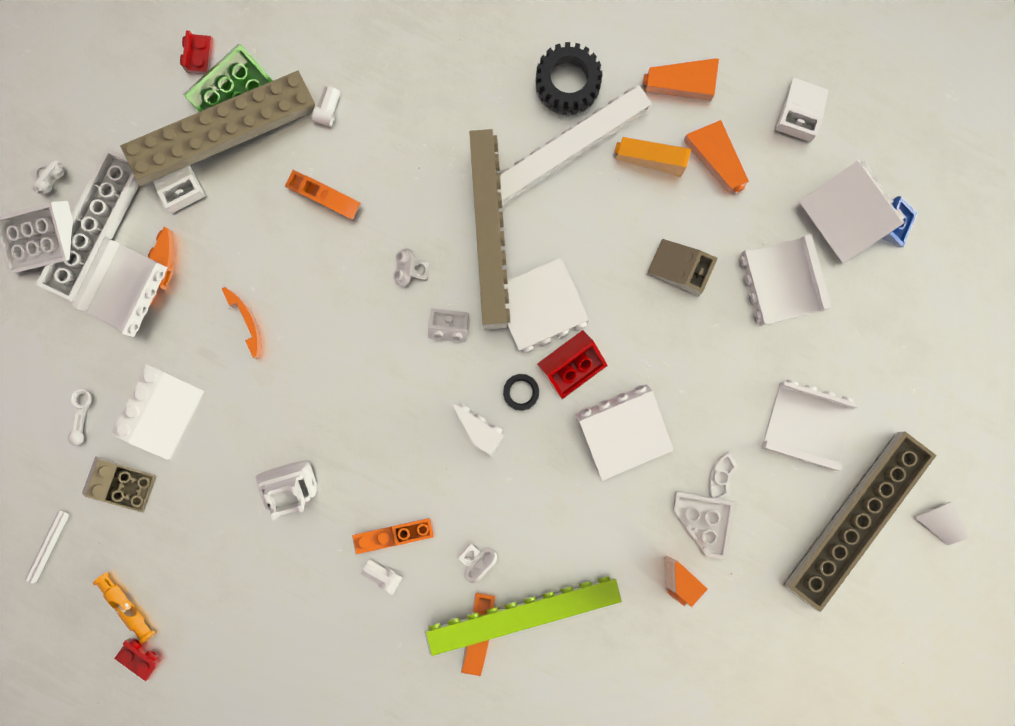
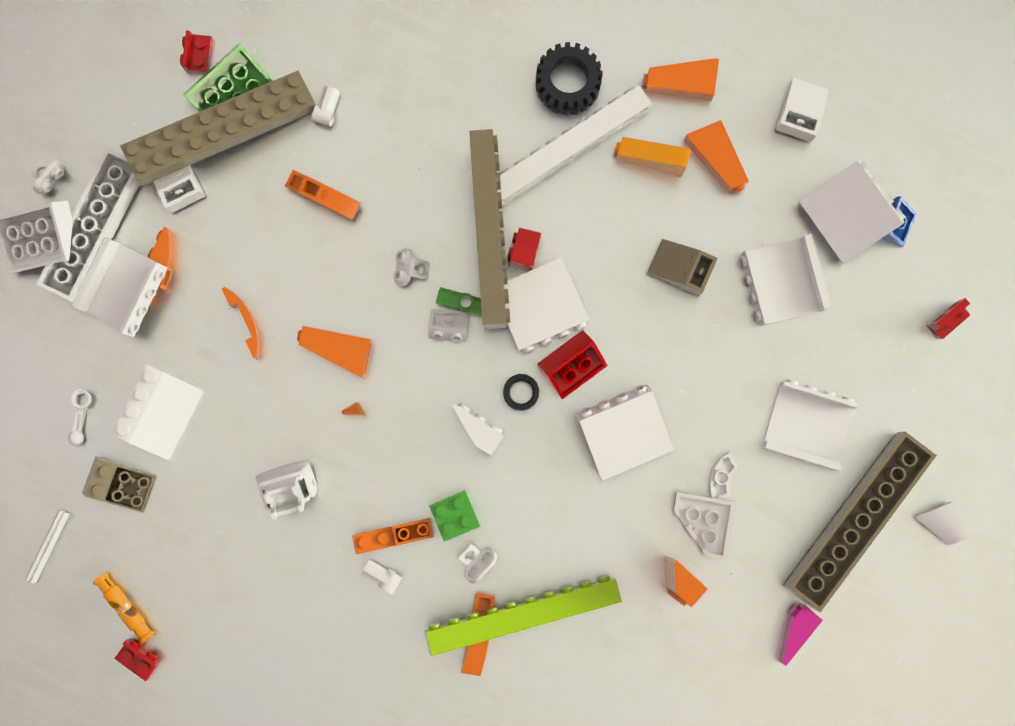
(341, 349): none -> orange slope
(354, 410): none -> clear orange slope
(453, 298): none -> bright green piece
(454, 515): none -> bright green brick
(525, 249): none -> red brick
(798, 629): none -> dark pink slope
(950, 318): none -> red bracket

